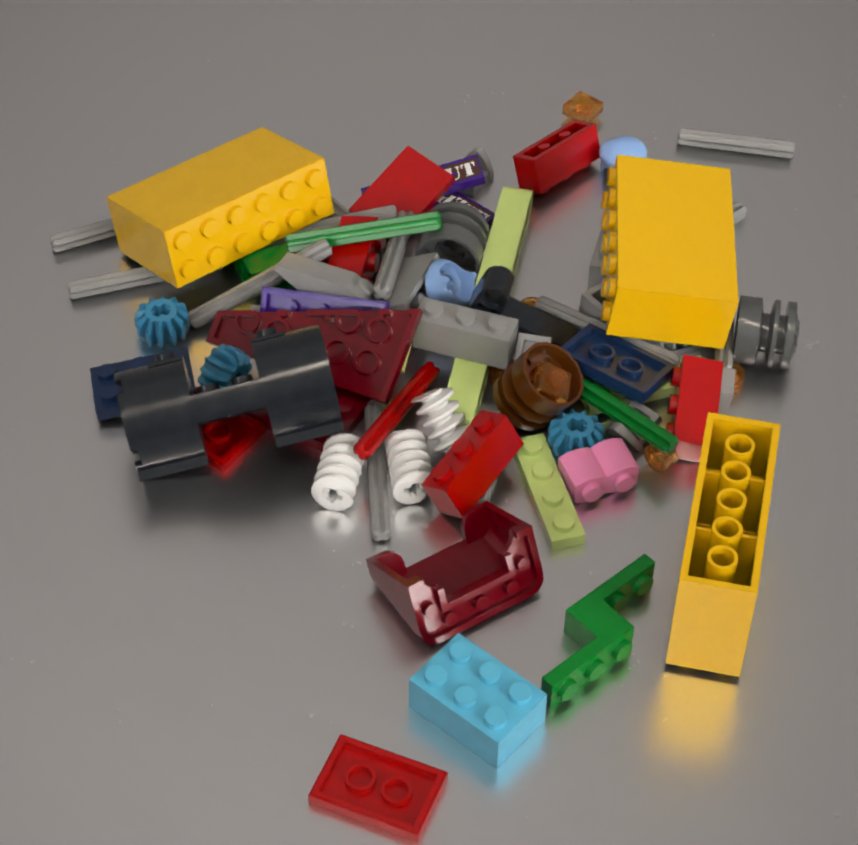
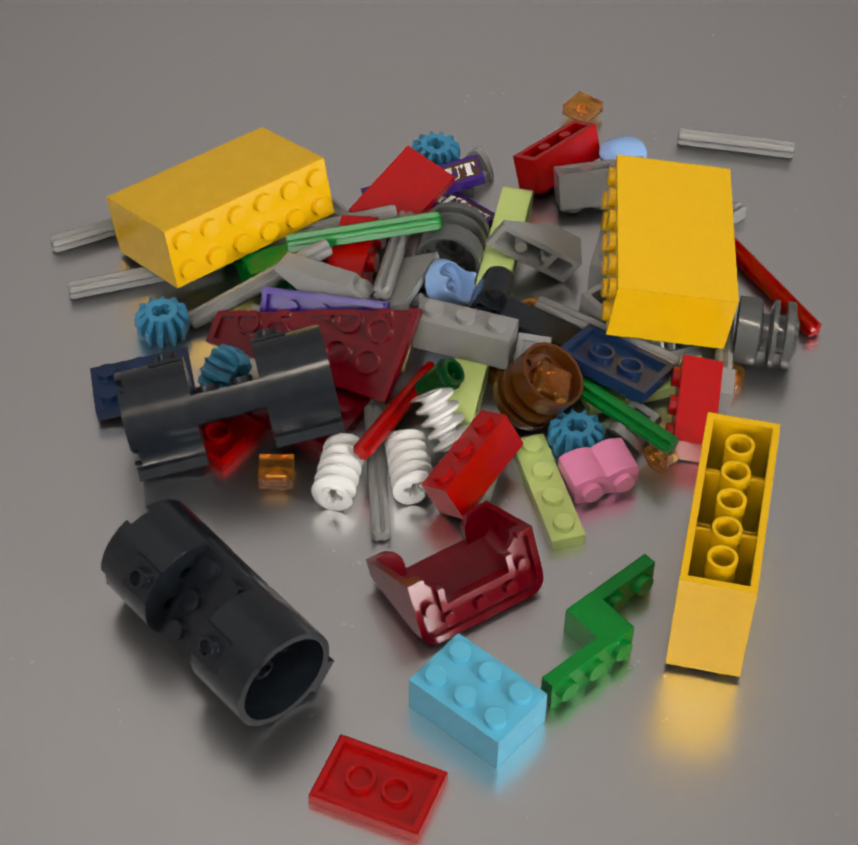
(216, 612): none -> black cylinder
(276, 471): none -> clear orange plate
(437, 147): none -> dark azure gear
(442, 375): none -> dark green cone
(539, 246): none -> light grey slope
(581, 184): none -> light grey brick
(774, 288): none -> red axle

